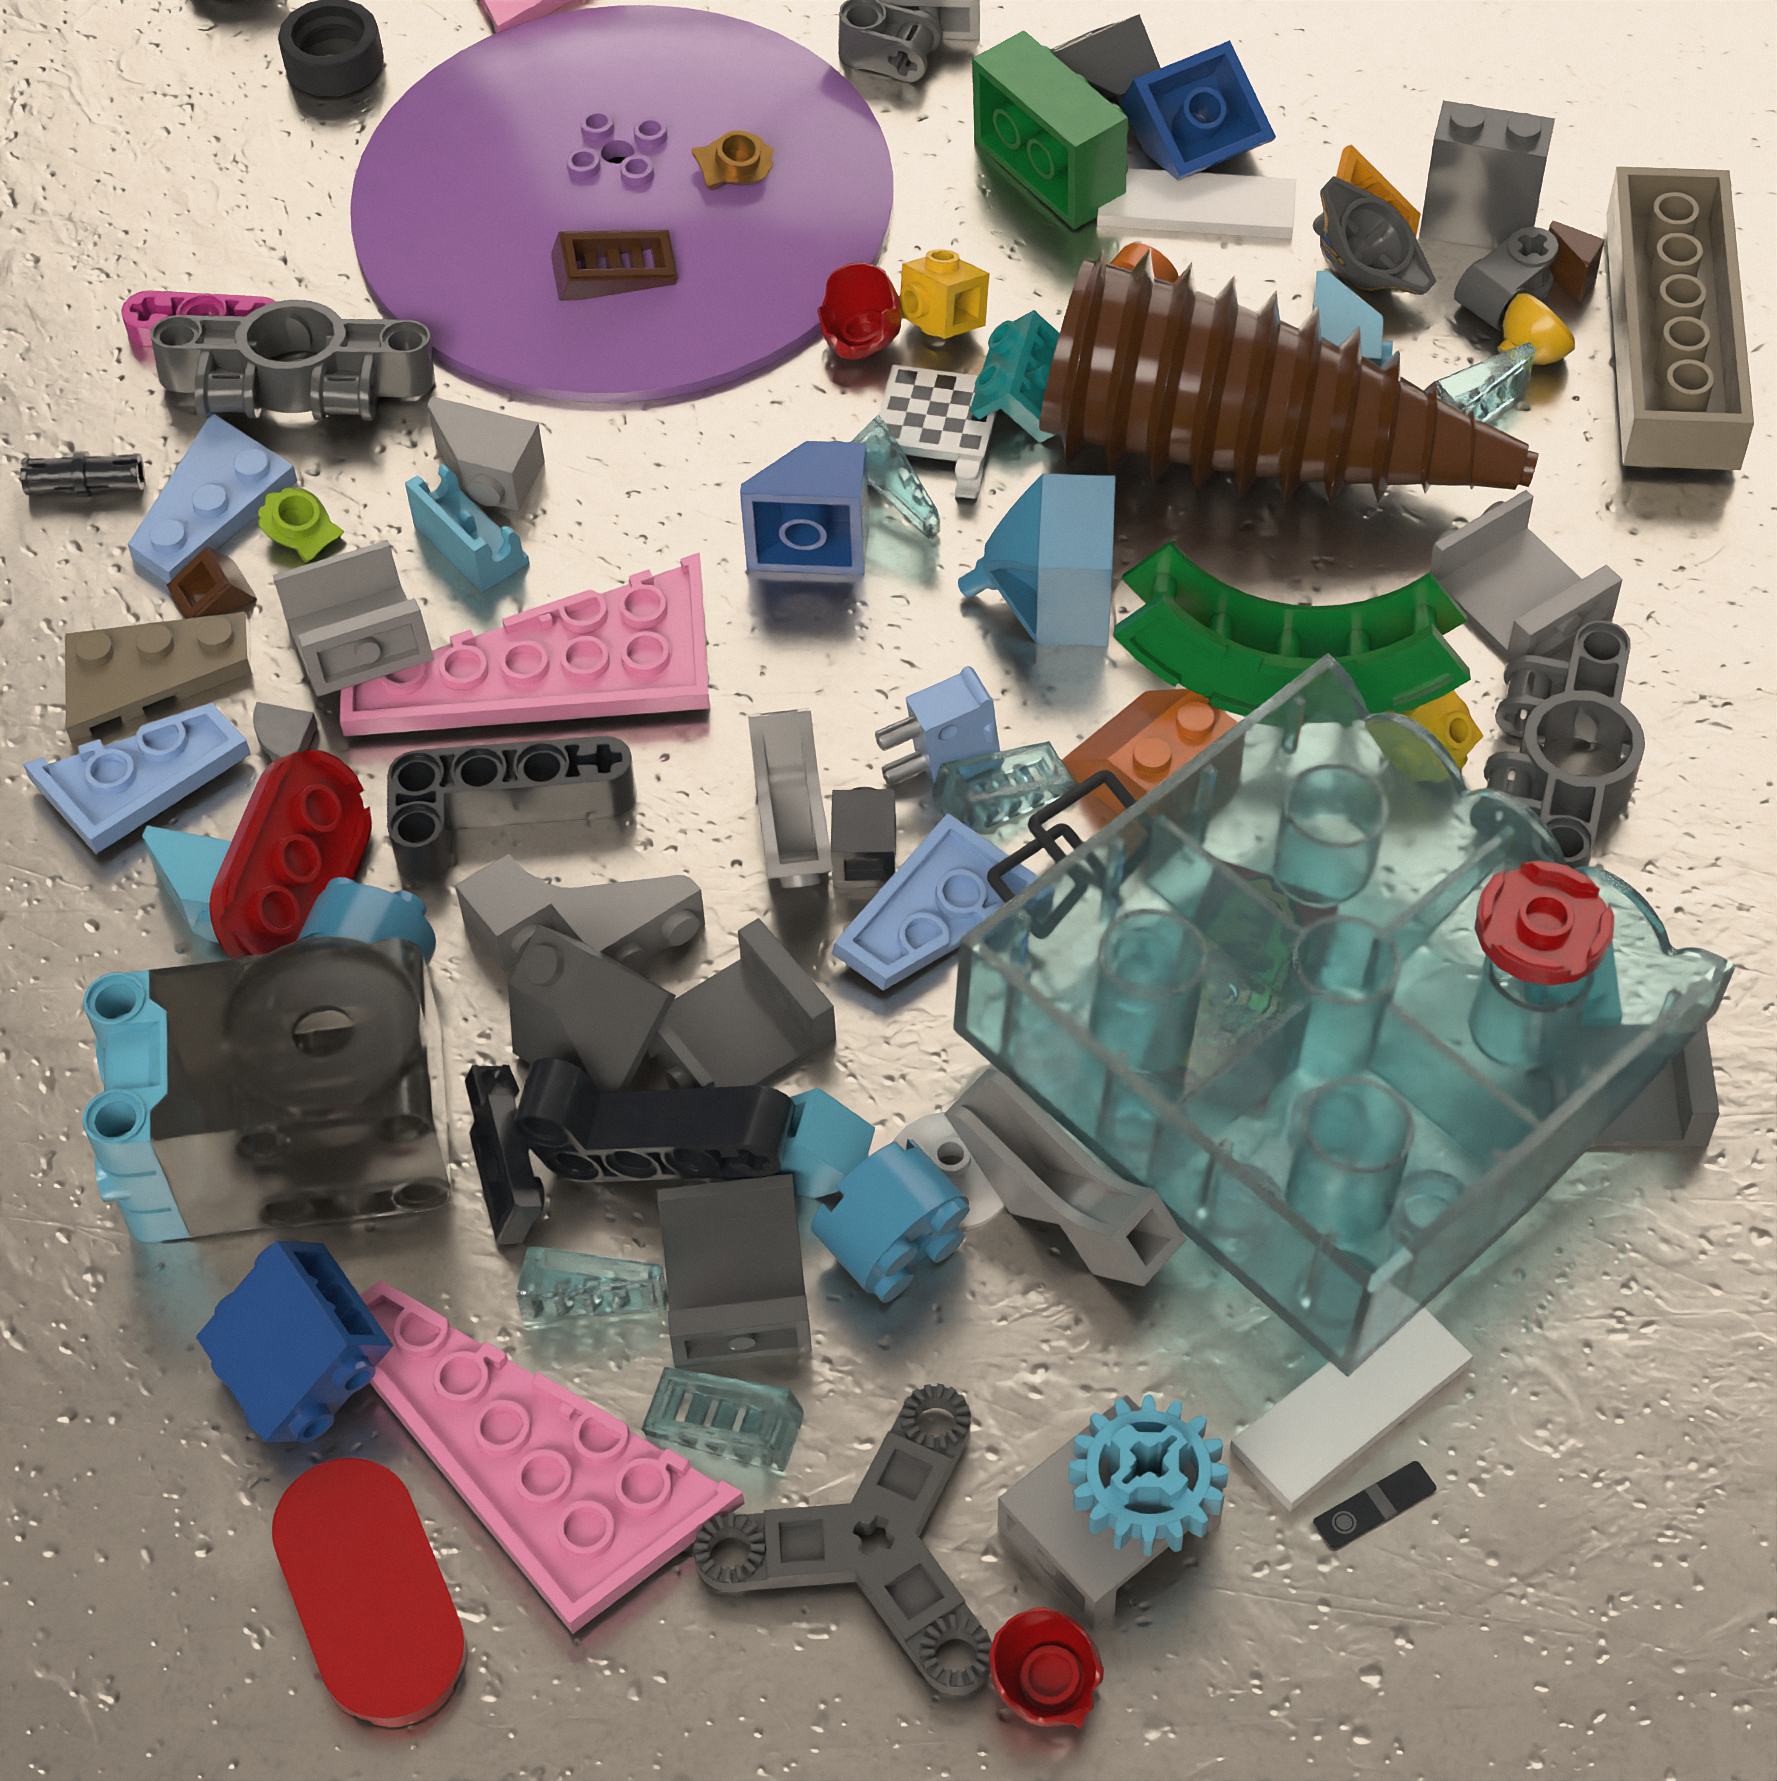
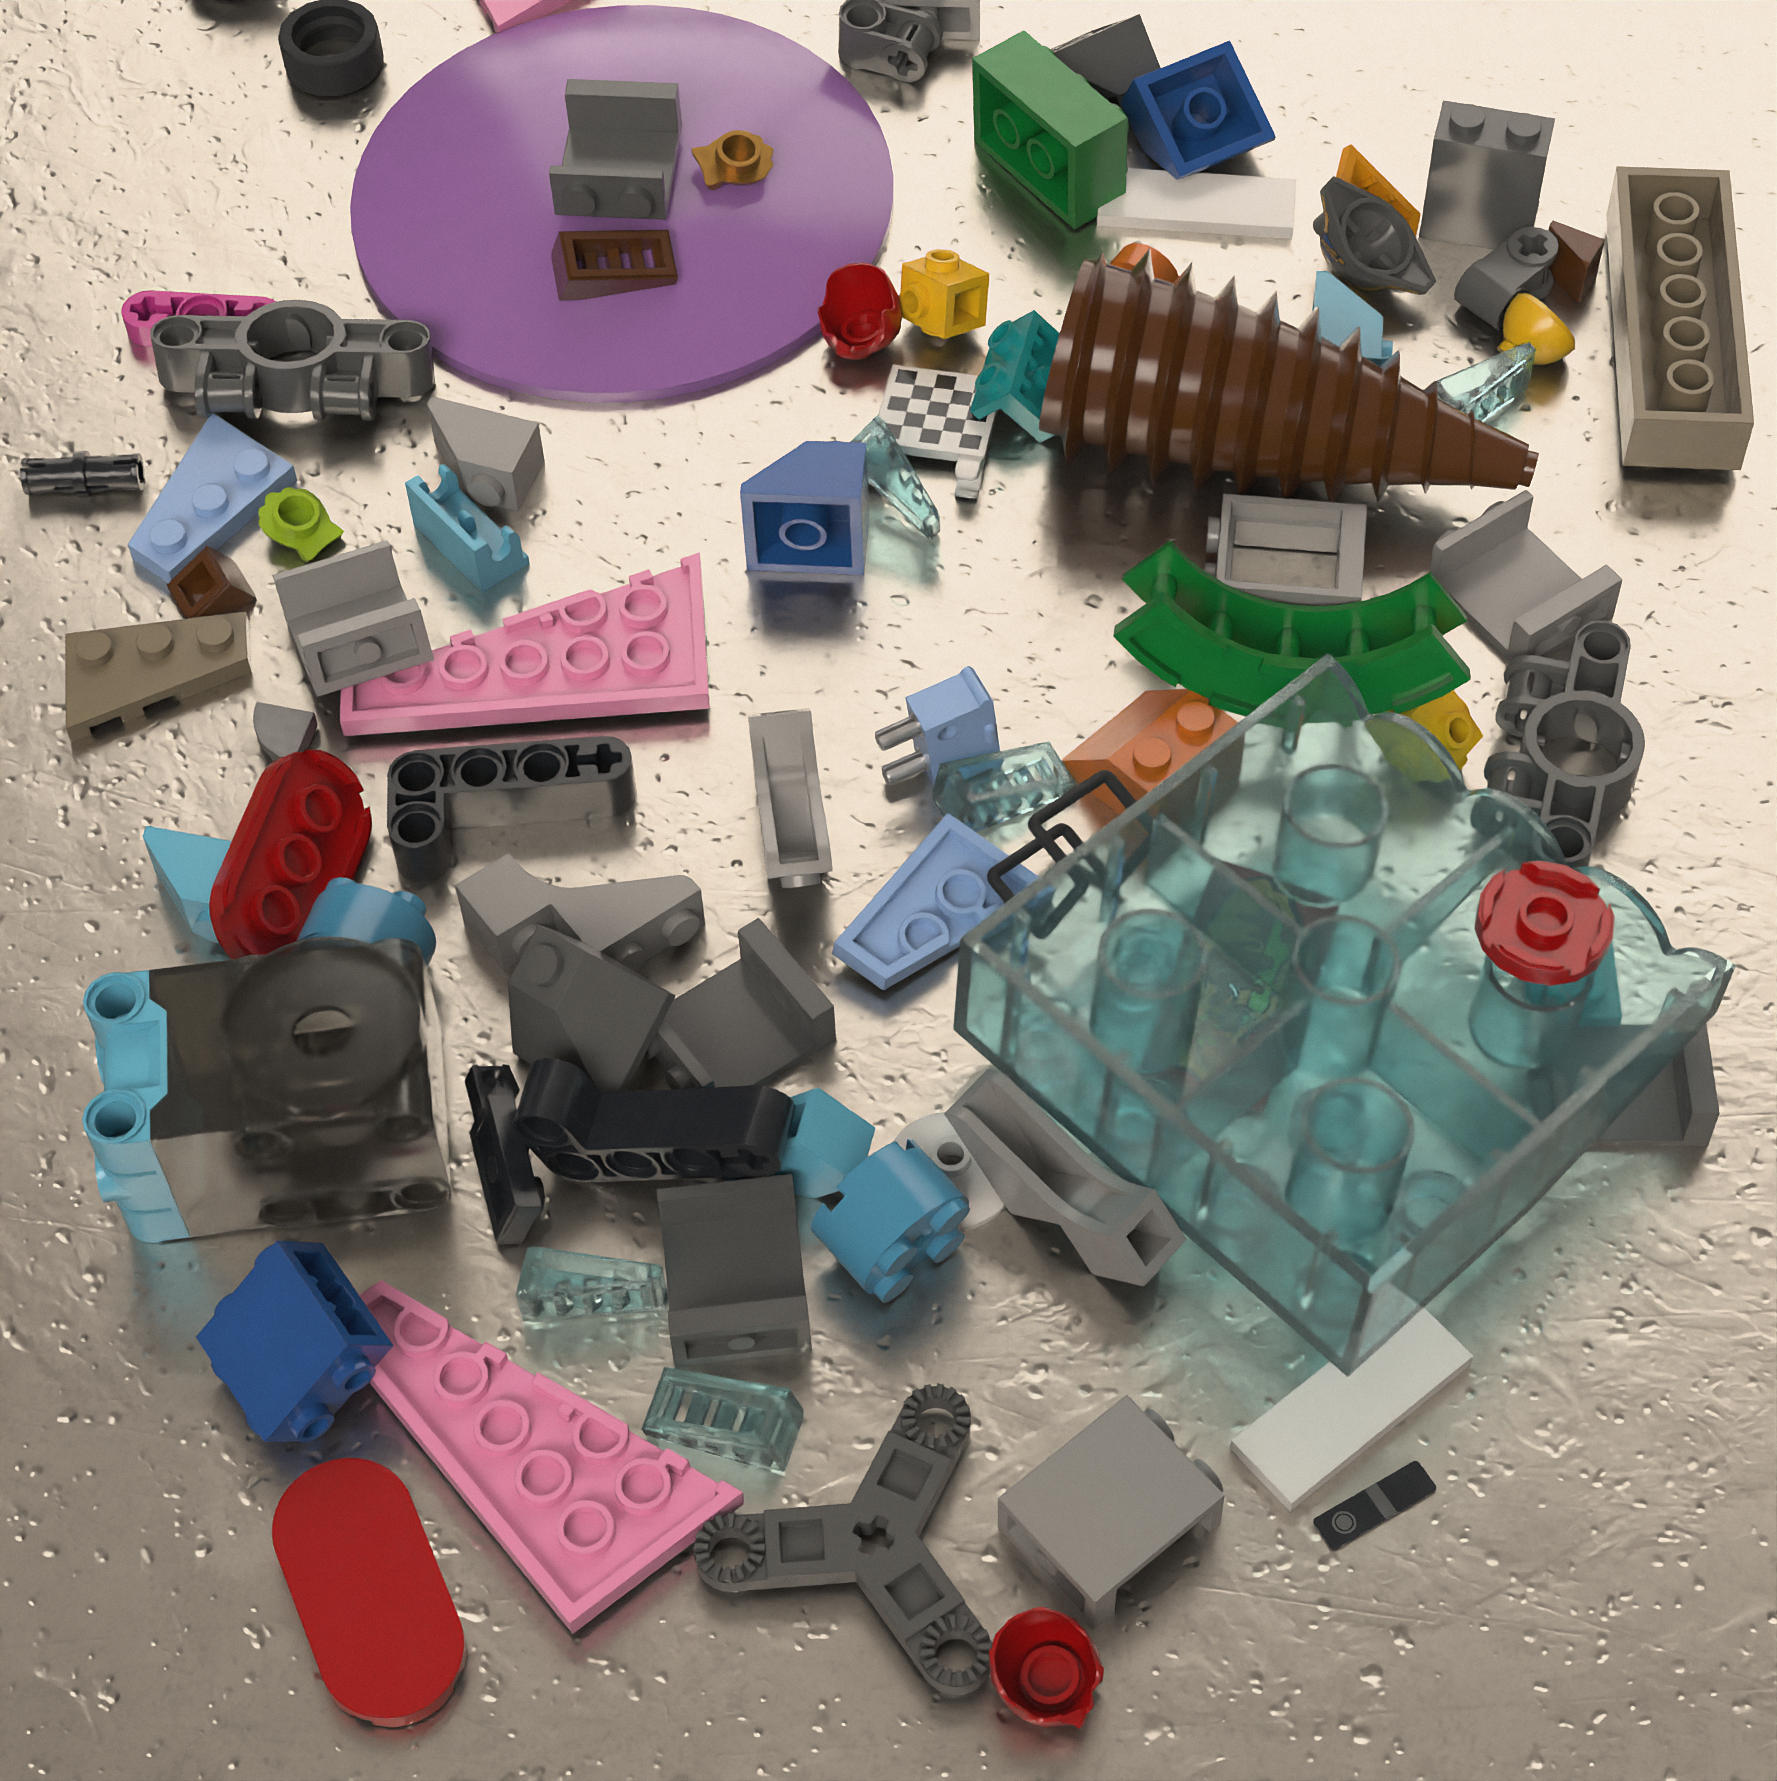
(130, 781): light blue wing -> none
(618, 149): none -> dark grey panel
(863, 837): black brick -> none
(1054, 559): dark azure piece -> none
(1147, 1504): medium azure gear -> none
(1295, 526): none -> light grey window

